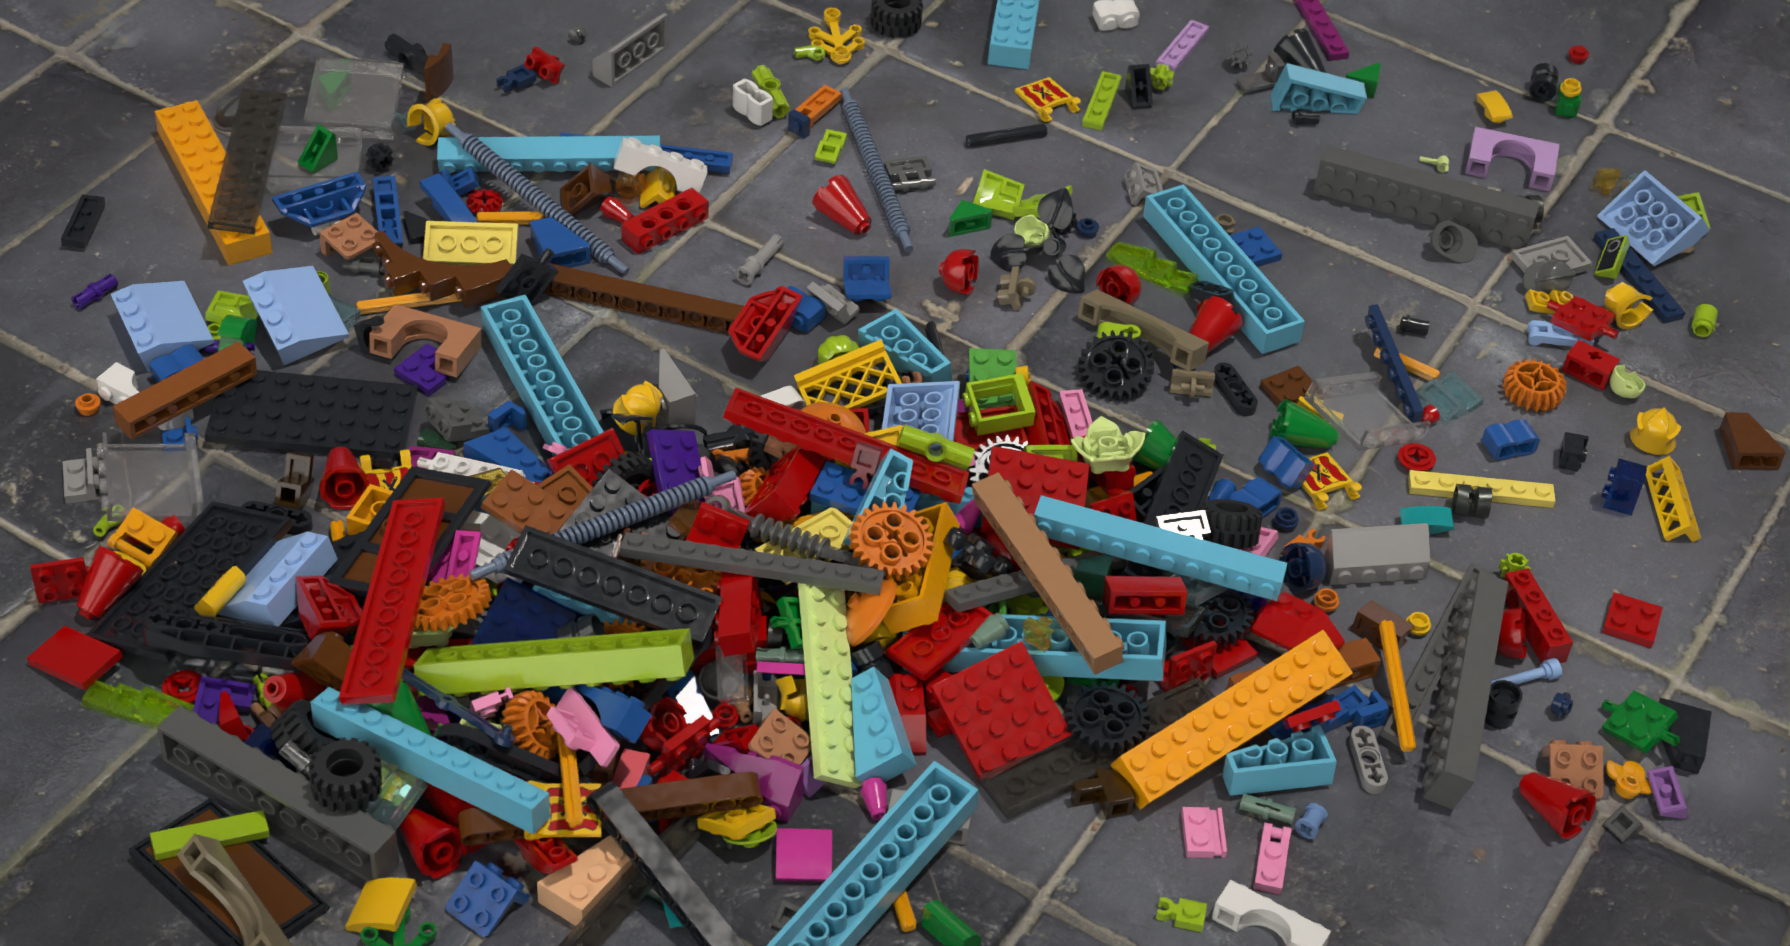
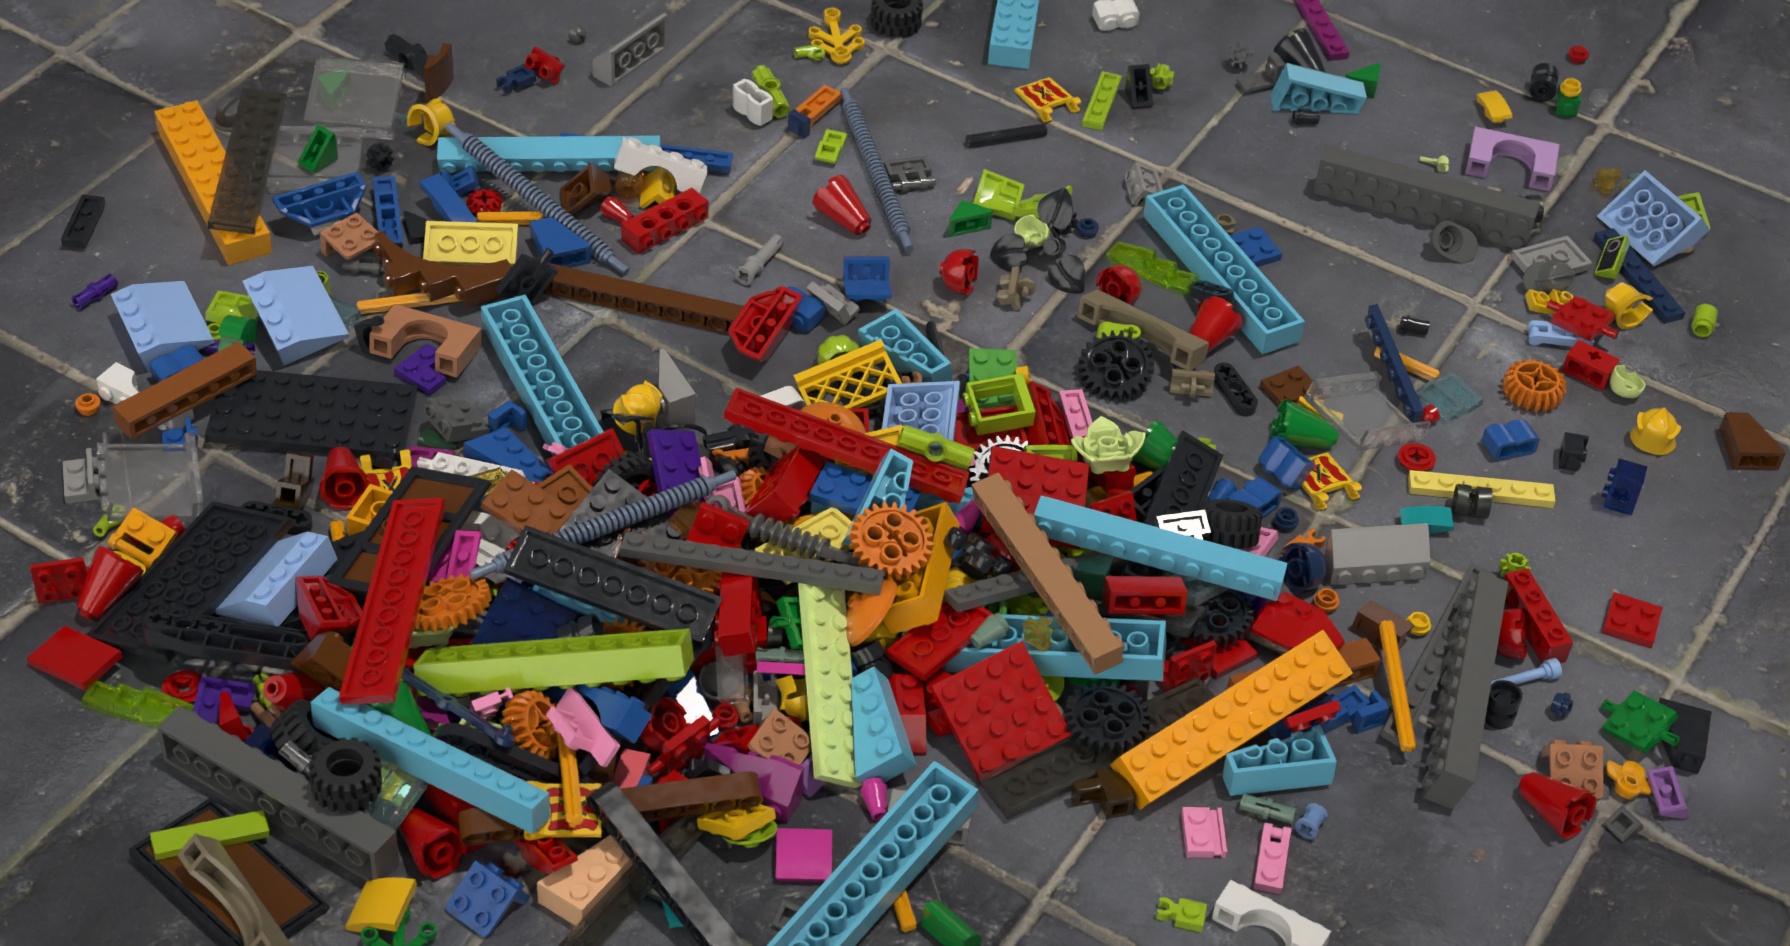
(221, 592): yellow brick -> none
(866, 461): dark red plate -> none
(1183, 45): lavender tile -> none
(1366, 769): light grey beam -> none
(1680, 499): yellow fence -> none

